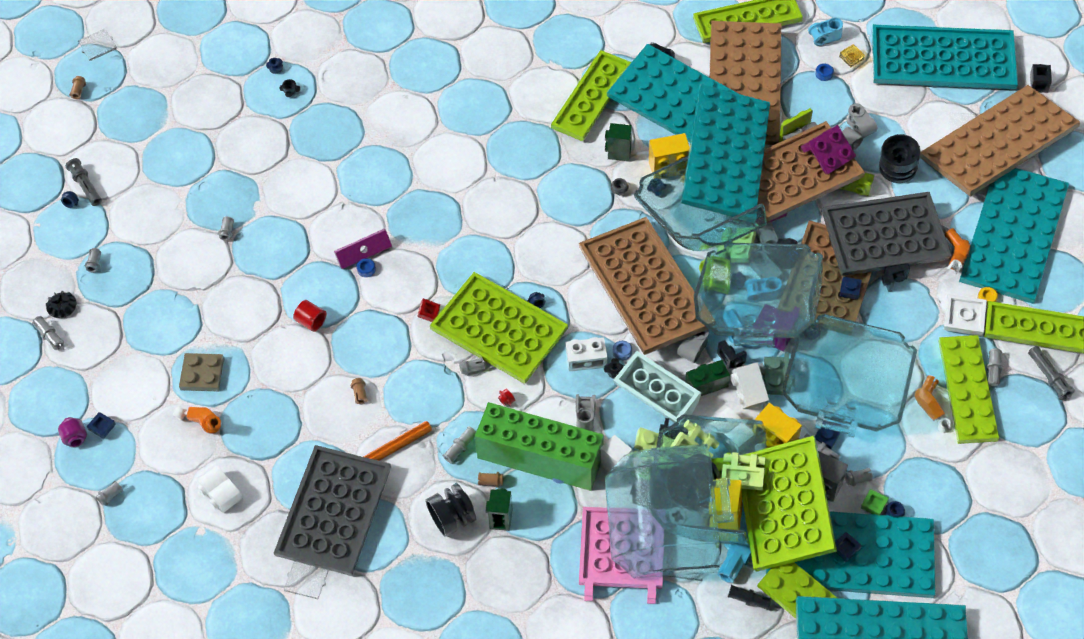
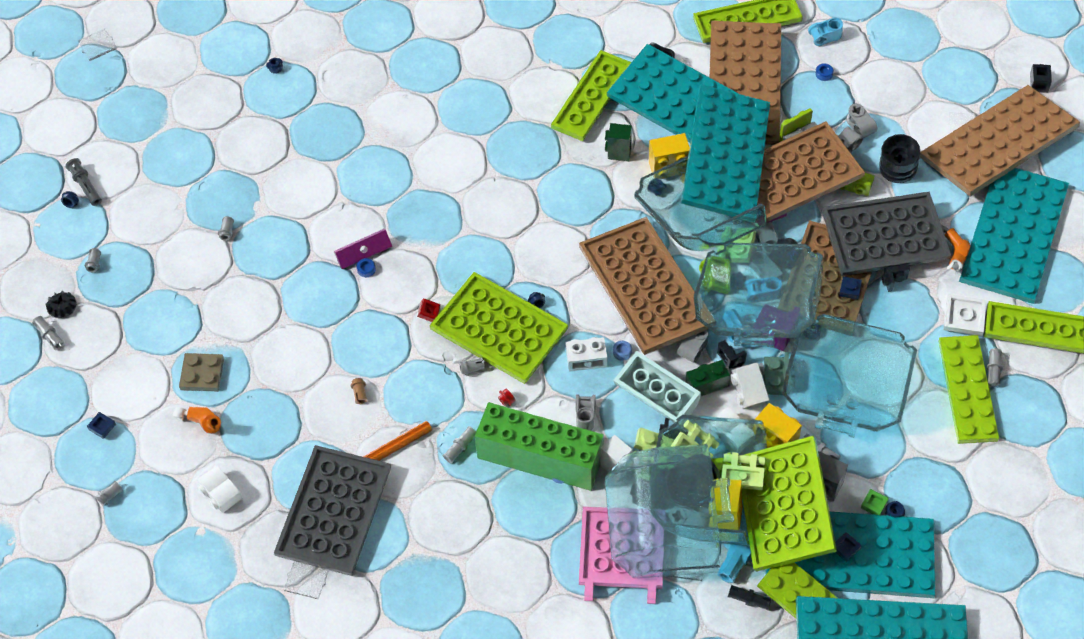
(72, 432): magenta head -> none
(78, 84): medium nougat pin -> none
(289, 87): black plate -> none
(309, 315): red piece -> none
(454, 508): black wheel -> none
(490, 479): medium nougat pin -> none
(499, 509): dark green brick -> none
(614, 364): black plate -> none
(619, 182): dark grey plate -> none
(827, 436): dark blue plate -> none
(830, 149): magenta bracket -> none
(851, 55): clear yellow plate -> none
(855, 477): light grey pin -> none
(929, 403): orange arm -> none
(944, 56): teal plate -> none
(988, 294): yellow tile -> none
(1054, 378): dark grey pin -> none

